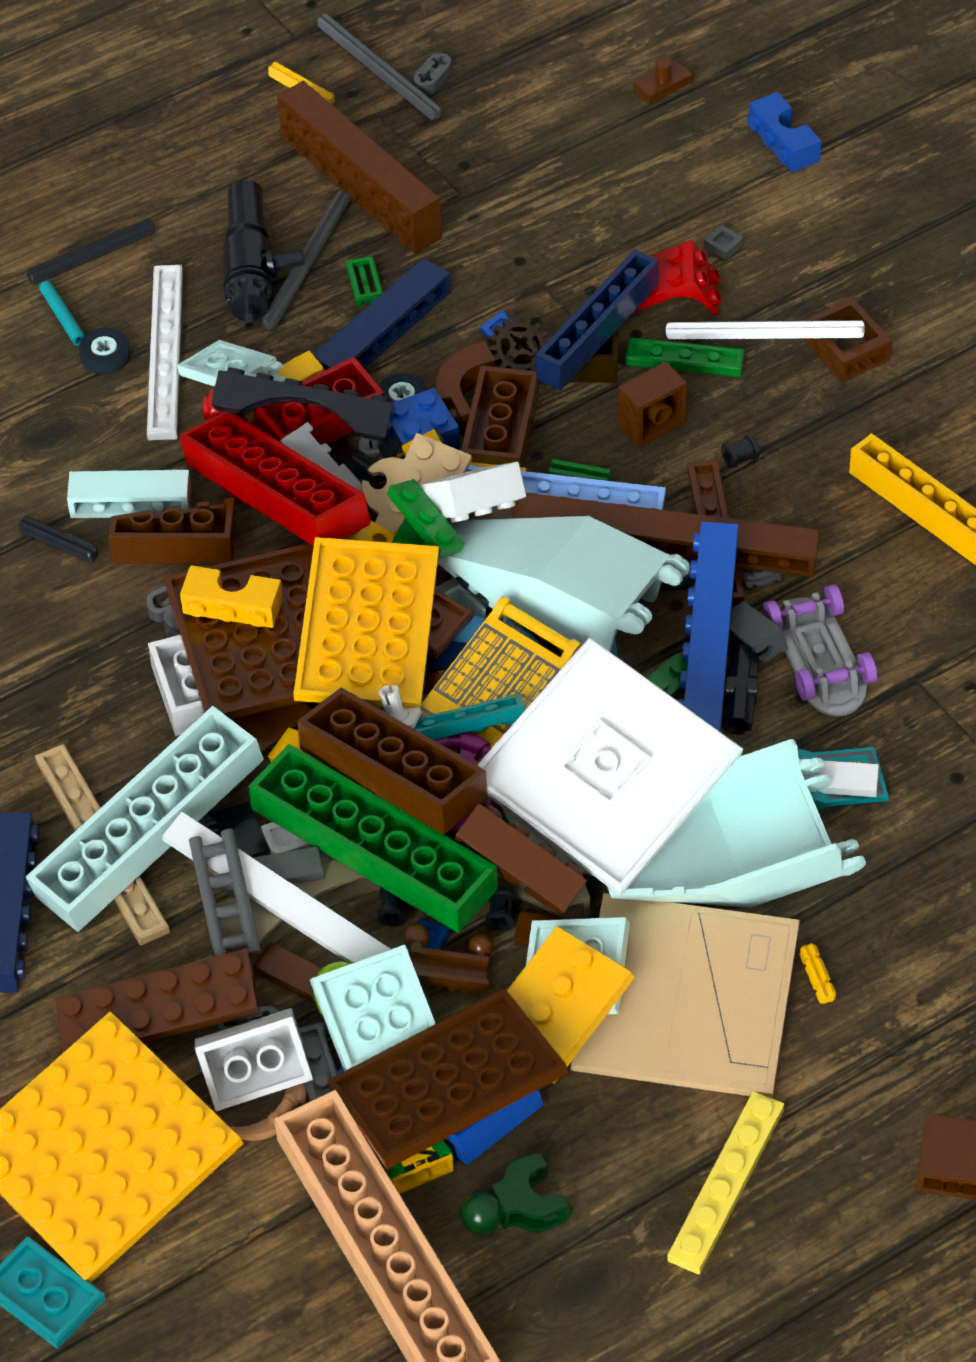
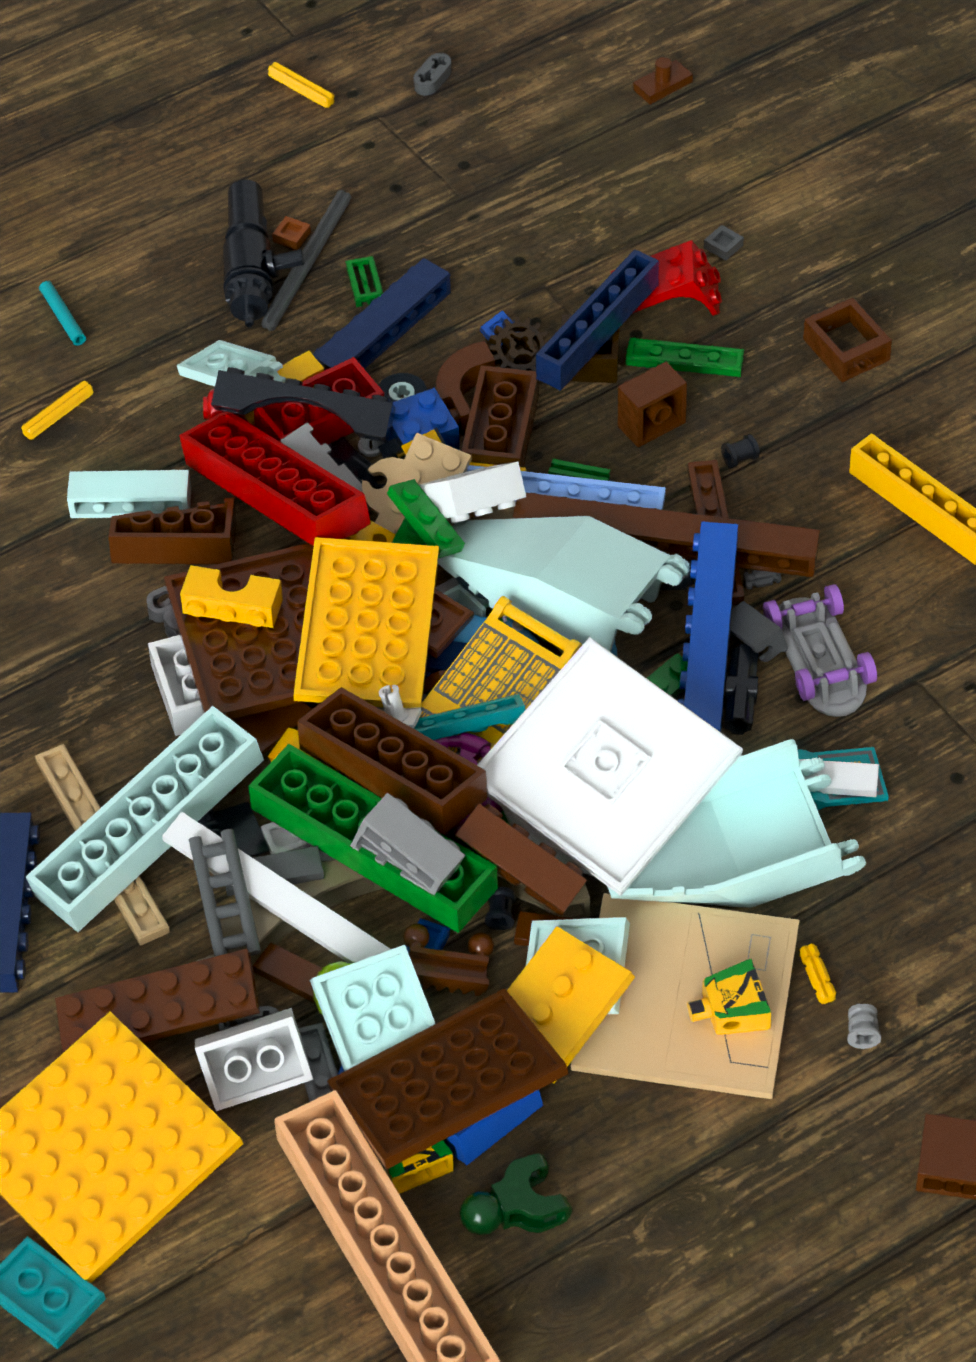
(57, 410): none -> yellow axle
(58, 539): black axle -> none
(90, 251): black axle -> none
(104, 361): black bush -> none
(165, 353): white tile -> none
(266, 1128): medium nougat piece -> none
(291, 233): none -> dark orange plate
(359, 167): reddish brown brick -> none
(379, 67): dark grey axle -> none
(391, 909): black bush -> none
(409, 844): none -> light grey wedge
(725, 1183): light yellow plate -> none
(733, 1001): none -> torso
(765, 329): white axle -> none
(772, 122): blue arch -> none
(863, 1026): none -> light grey bush

